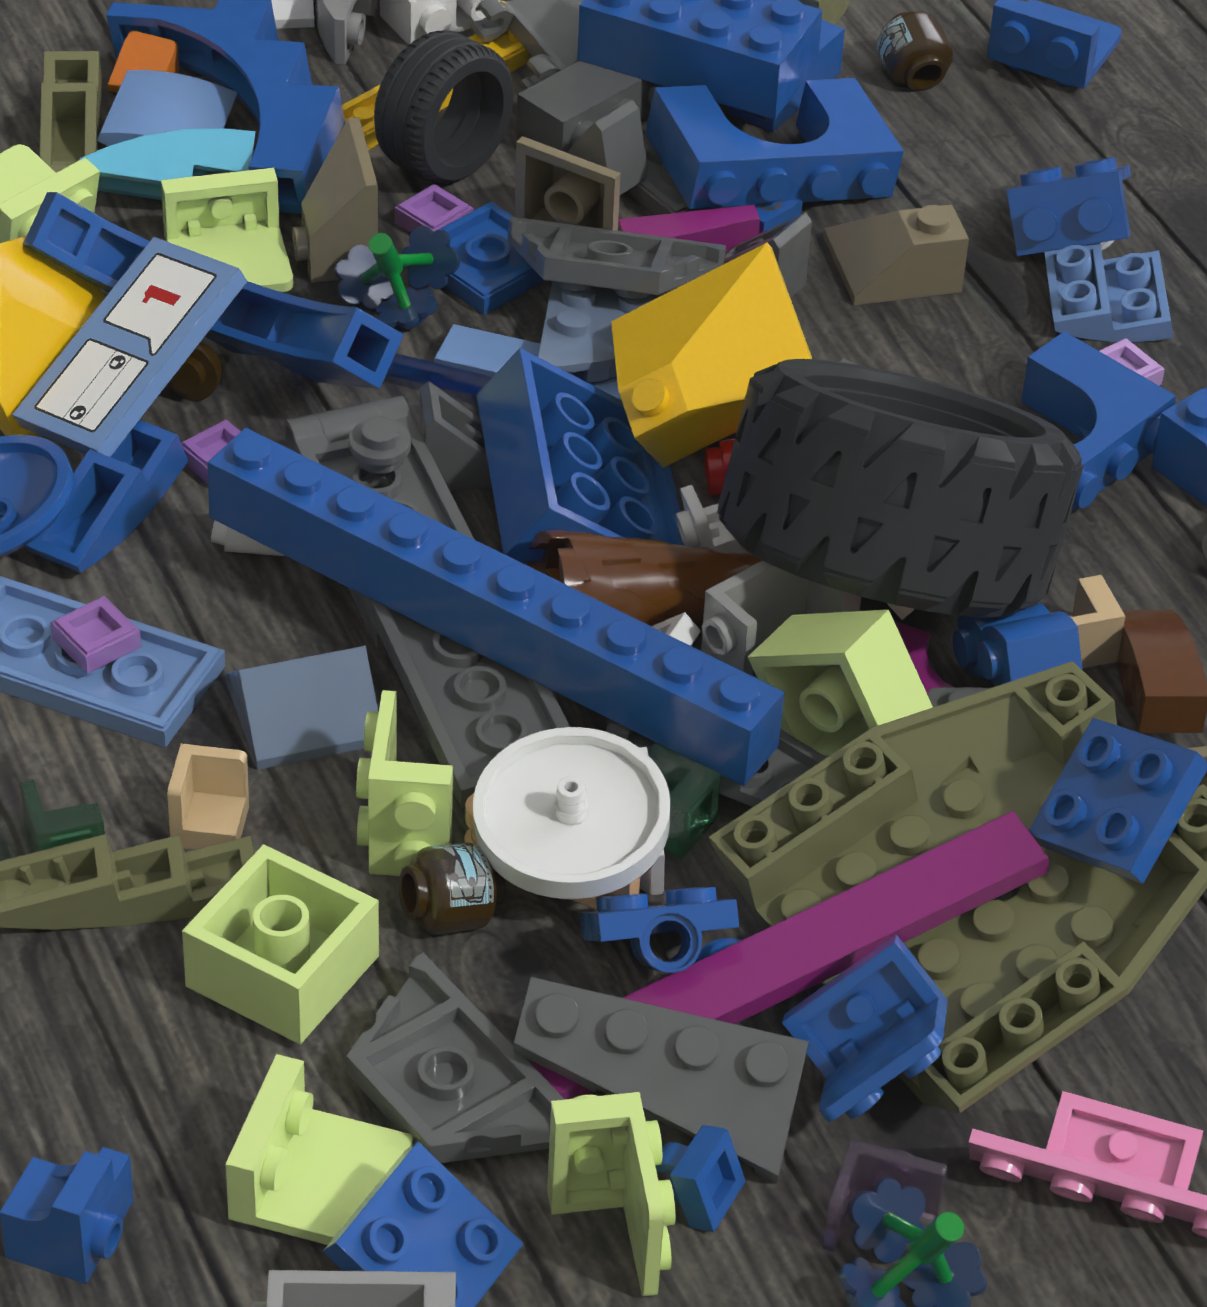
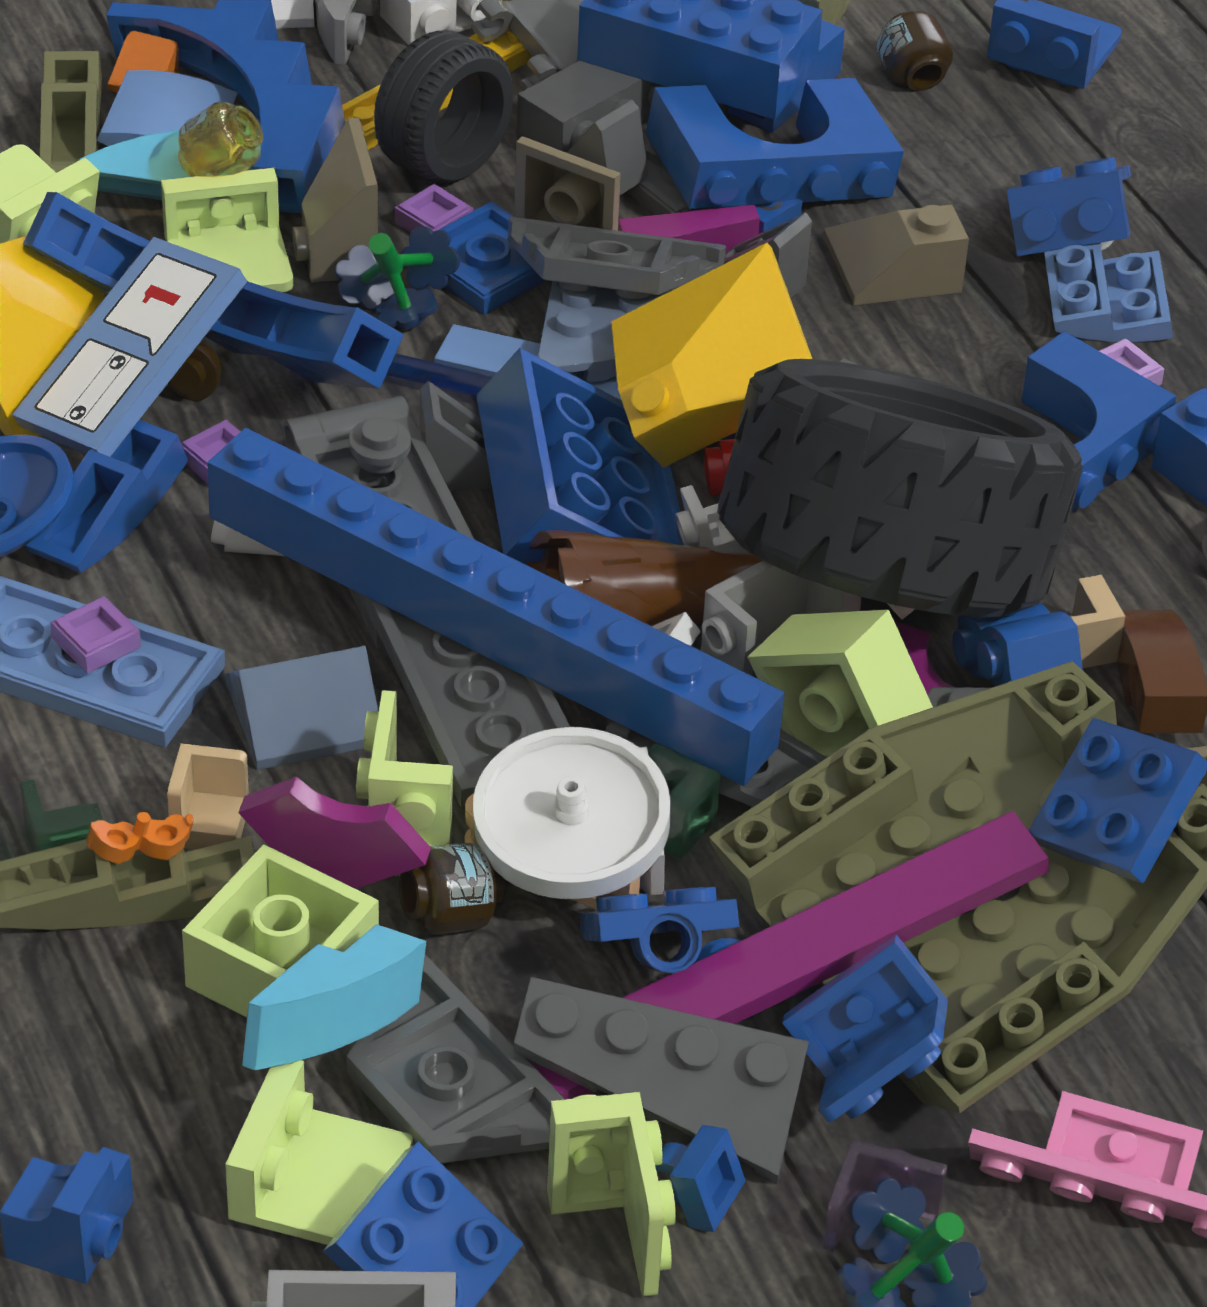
(153, 837): none -> orange piece
(220, 141): none -> clear yellow head
(334, 837): none -> magenta tile
(334, 998): none -> medium azure slope

